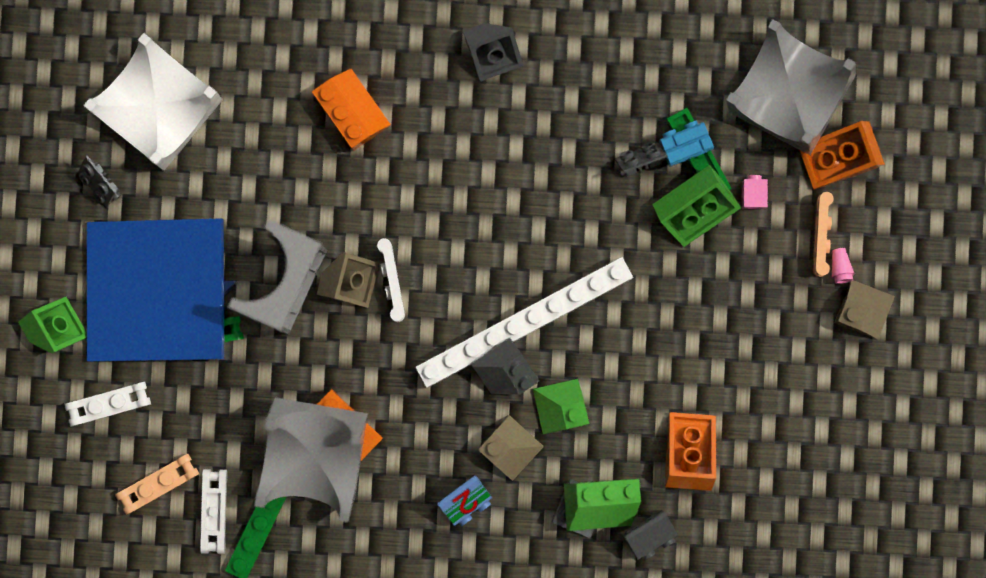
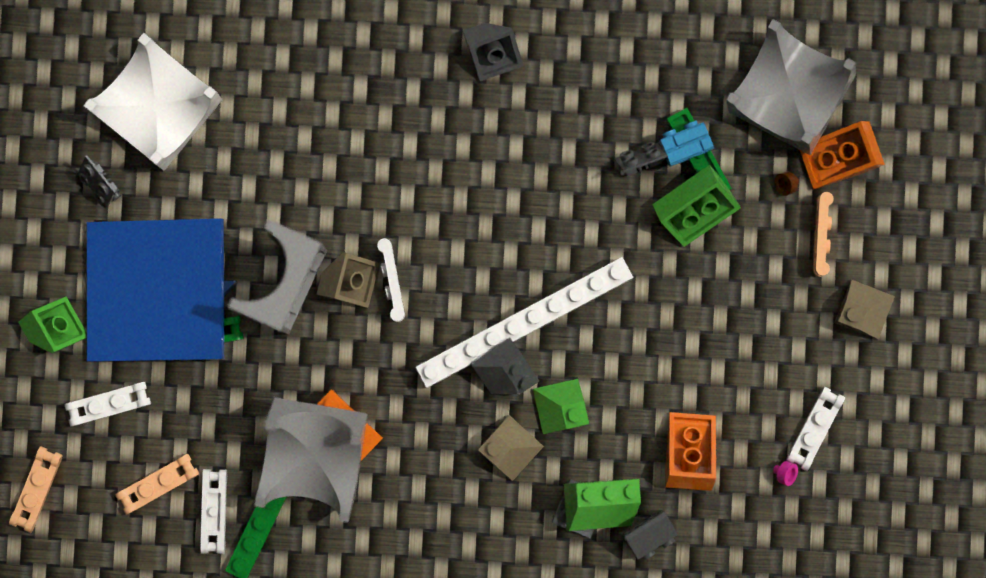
(36, 489): none -> light nougat plate
(351, 108): orange slope -> none
(465, 500): slope -> none
(754, 192): bright pink brick -> none
(786, 183): none -> reddish brown tile
(786, 473): none -> dark pink tile
(815, 428): none -> white plate
(841, 267): bright pink cone -> none

